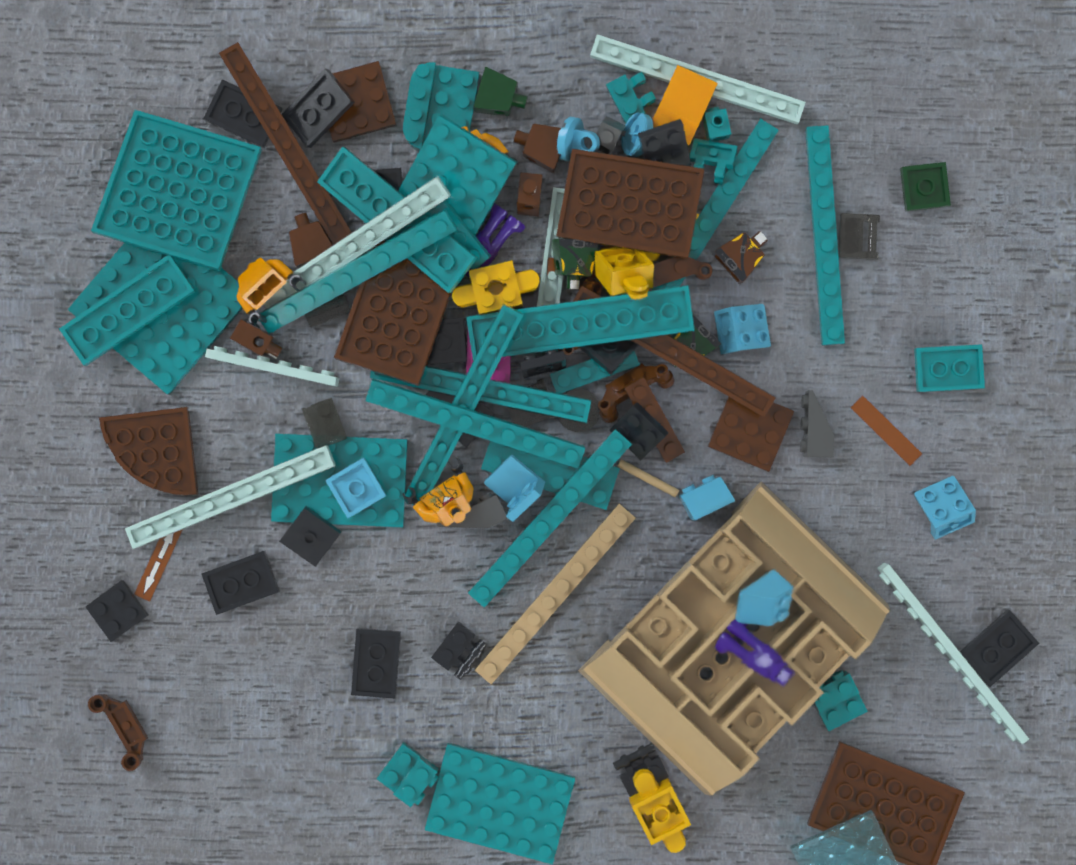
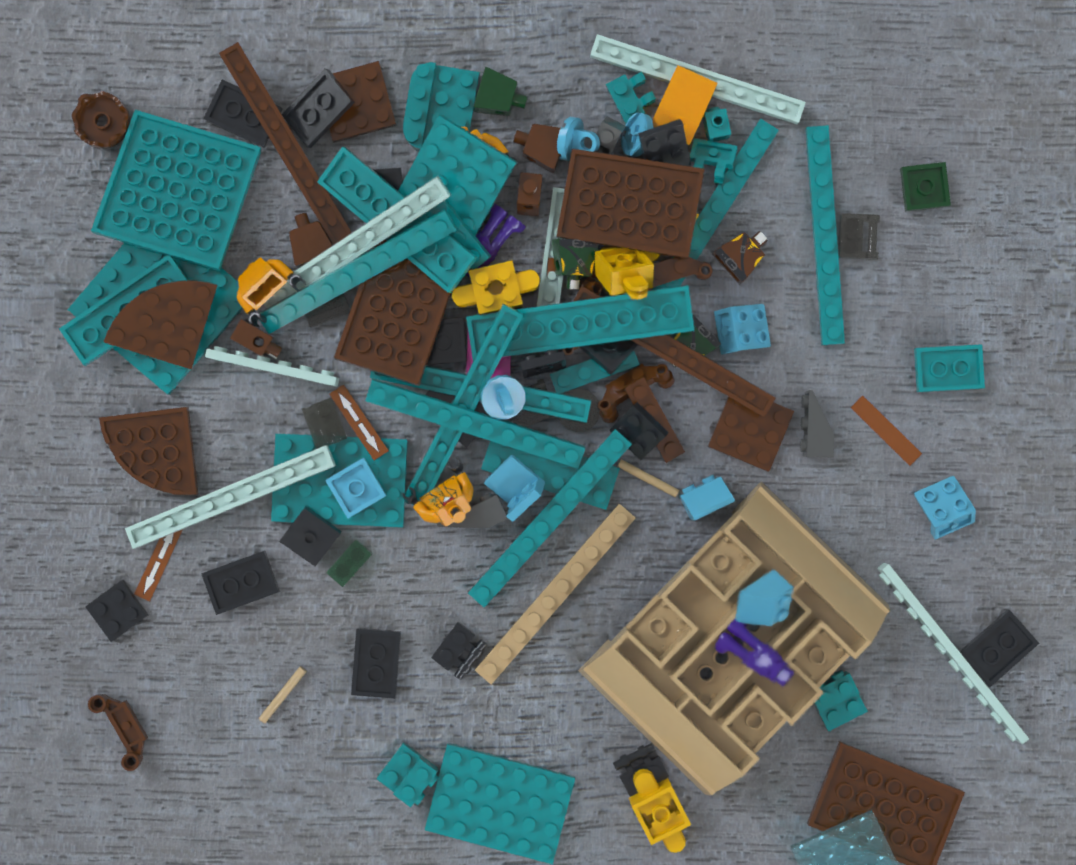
(88, 111): none -> reddish brown plate
(165, 321): none -> reddish brown plate
(284, 692): none -> tan bar
(349, 563): none -> clear green plate
(358, 422): none -> dark orange sticker
(503, 397): none -> medium azure tile

